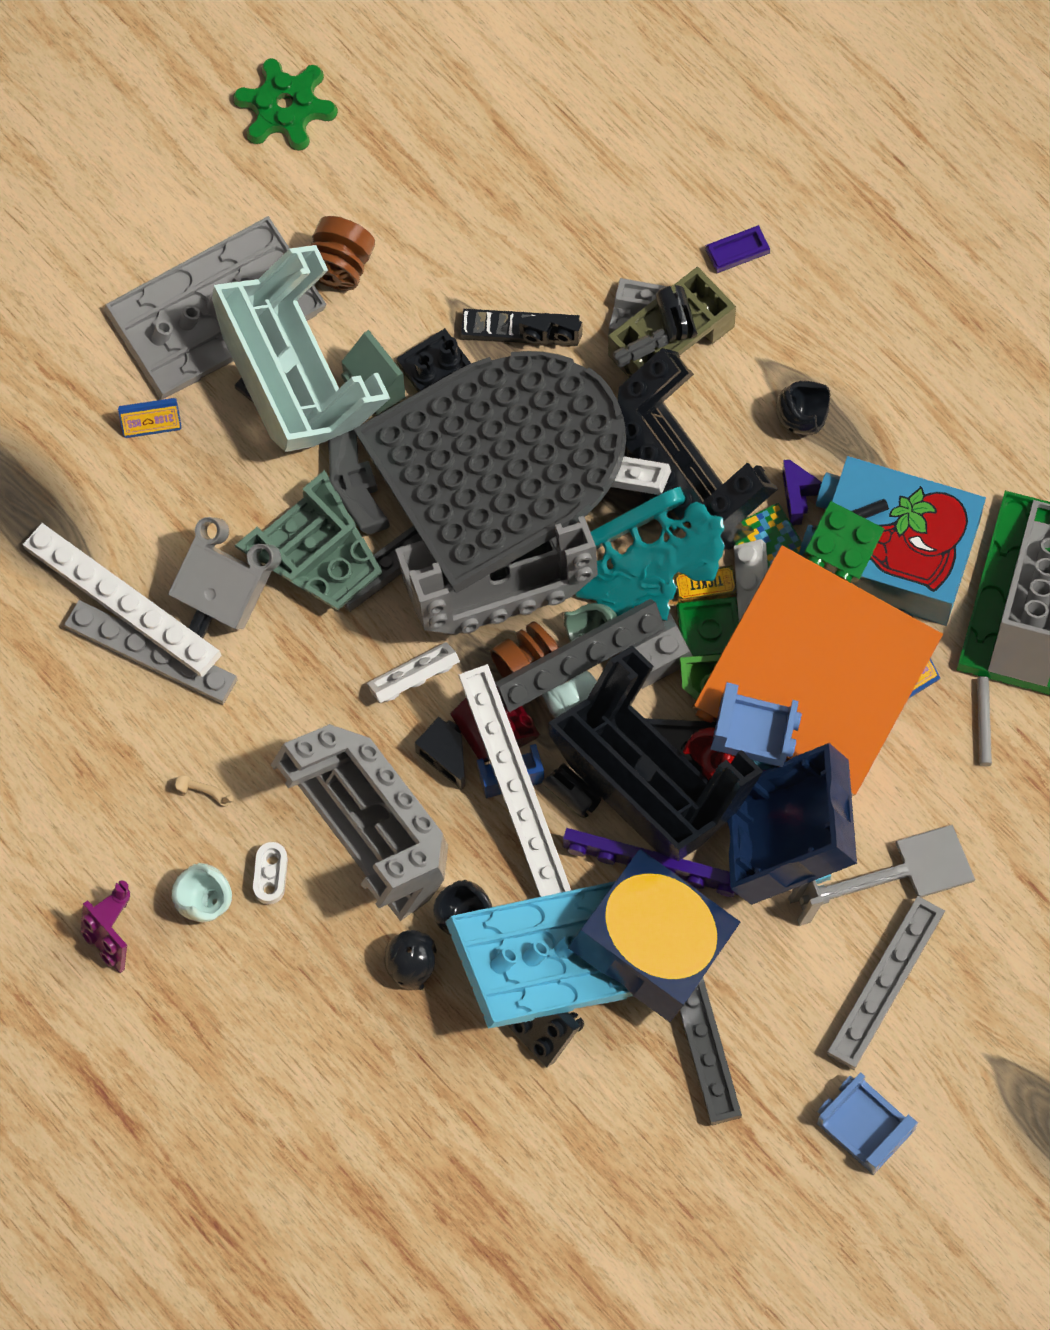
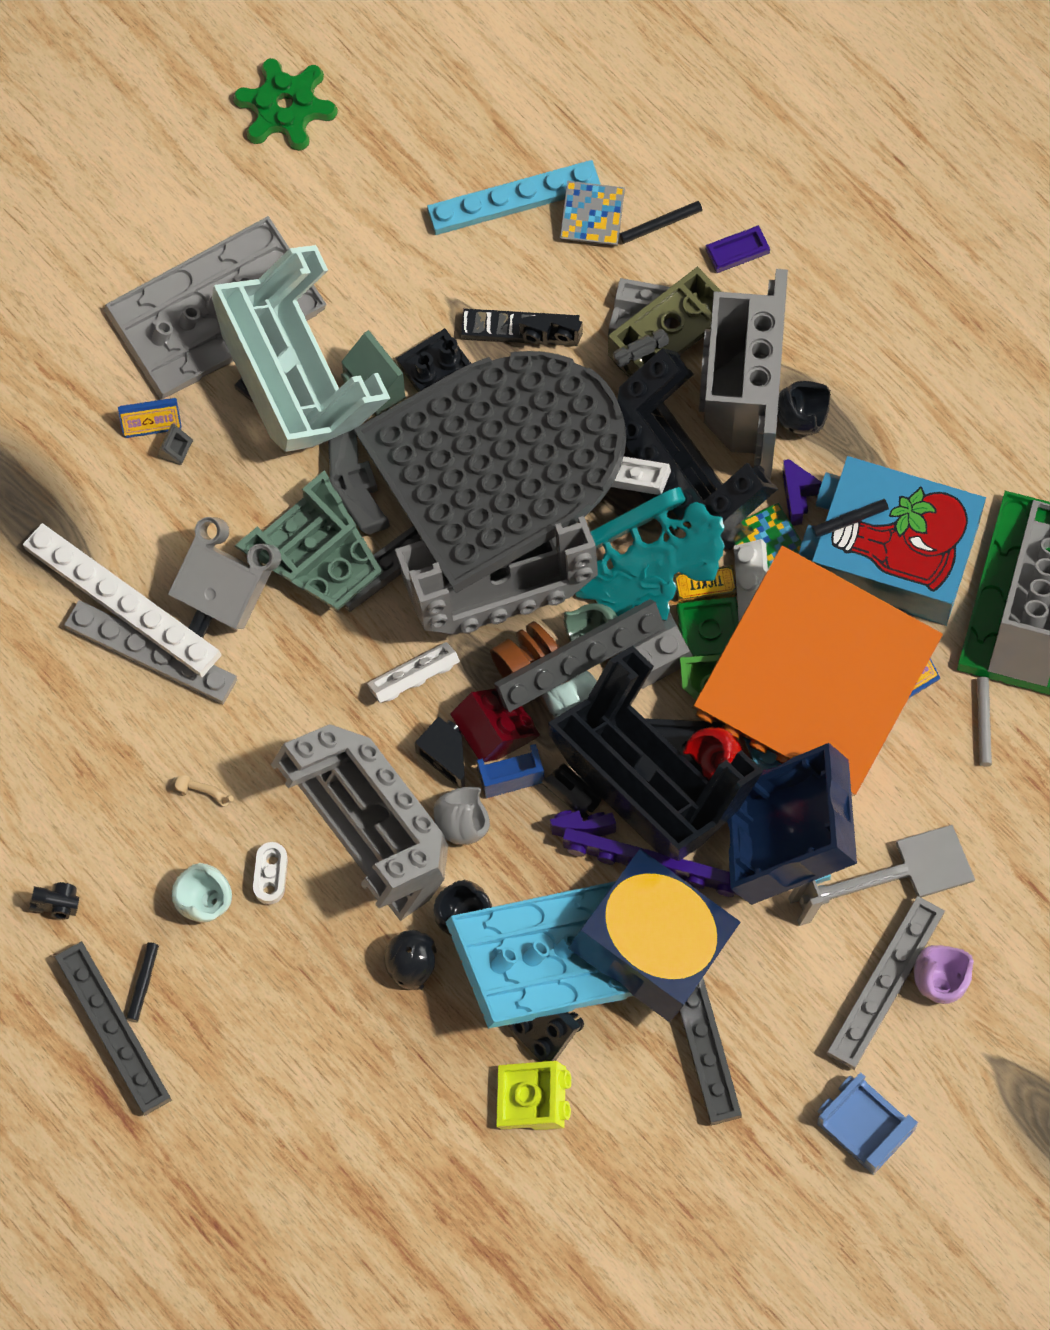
(59, 902): none -> black plate
(98, 923): magenta plate -> none
(113, 1028): none -> dark grey plate
(142, 982): none -> black piece
(175, 445): none -> dark grey slope
(344, 249): dark orange wheel -> none
(462, 816): none -> light grey piece
(508, 198): none -> medium azure plate
(514, 781): white plate -> none
(533, 1095): none -> neon yellow plate
(592, 213): none -> tile
(596, 824): none -> dark purple slope
(660, 222): none -> black bar
(676, 313): black arm -> none
(744, 370): none -> light grey wedge
(755, 727): medium blue panel -> none
(843, 542): green plate -> none
(943, 973): none -> lavender piece

